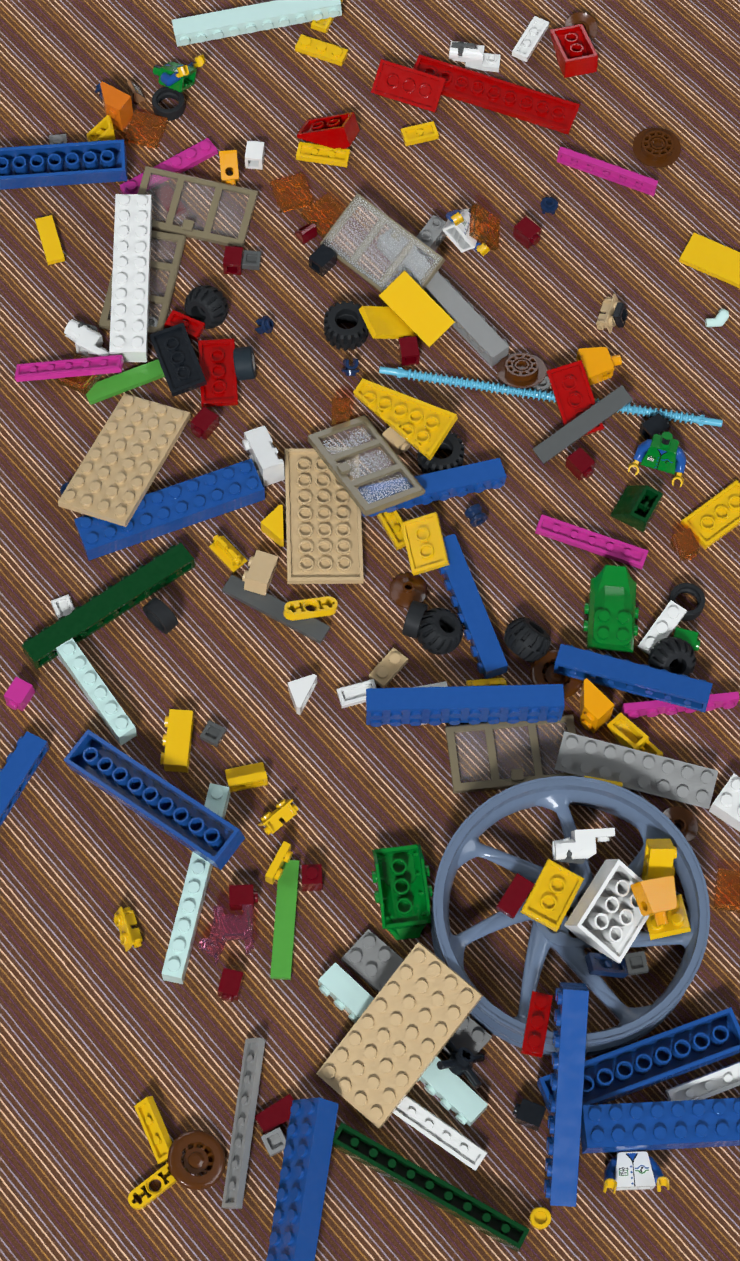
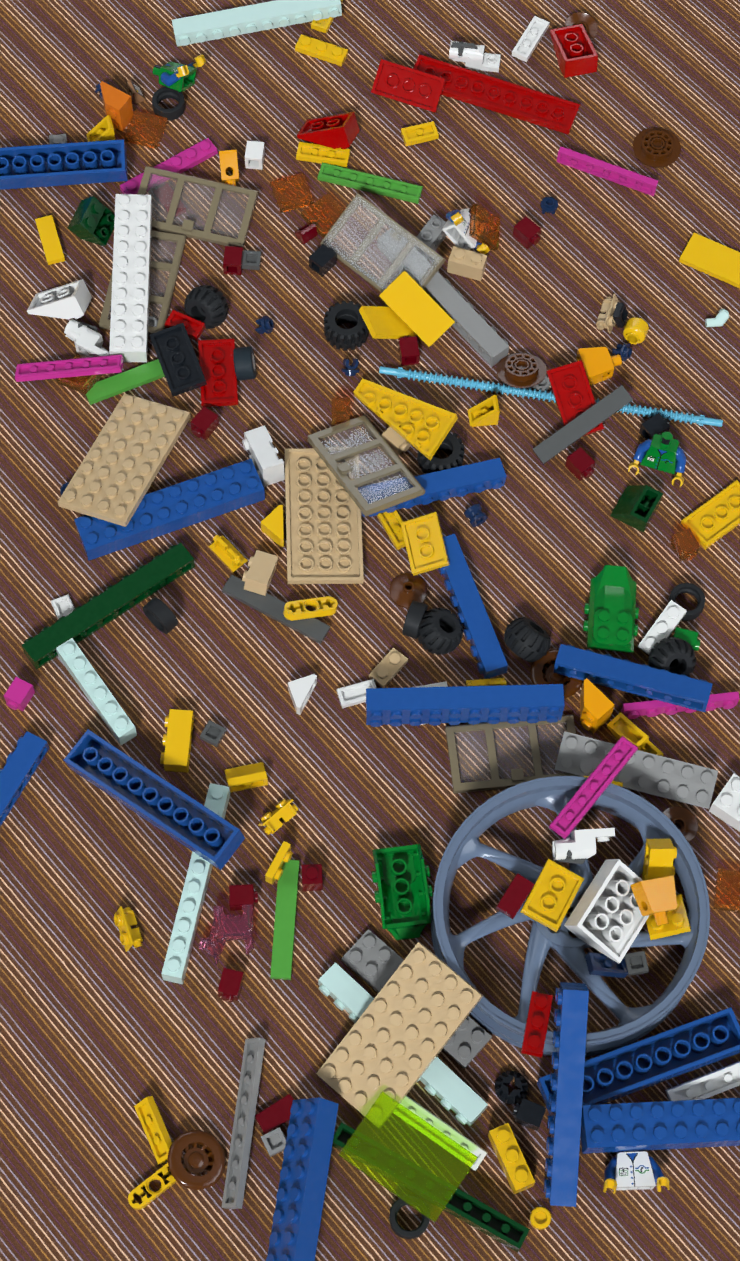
(62, 302): none -> white slope
(92, 221): none -> dark green slope
(370, 183): none -> bright green tile
(405, 1234): none -> black tyre
(408, 1156): none -> clear neon green piece
(461, 1063): black bar -> none
(467, 263): none -> tan brick
(484, 413): none -> yellow slope
(502, 1090): none -> black gear
(511, 1158): none -> yellow brick
(591, 541): dark pink plate -> none
(593, 787): none -> dark pink tile
(624, 350): none -> dark blue plate
(635, 330): none -> yellow head

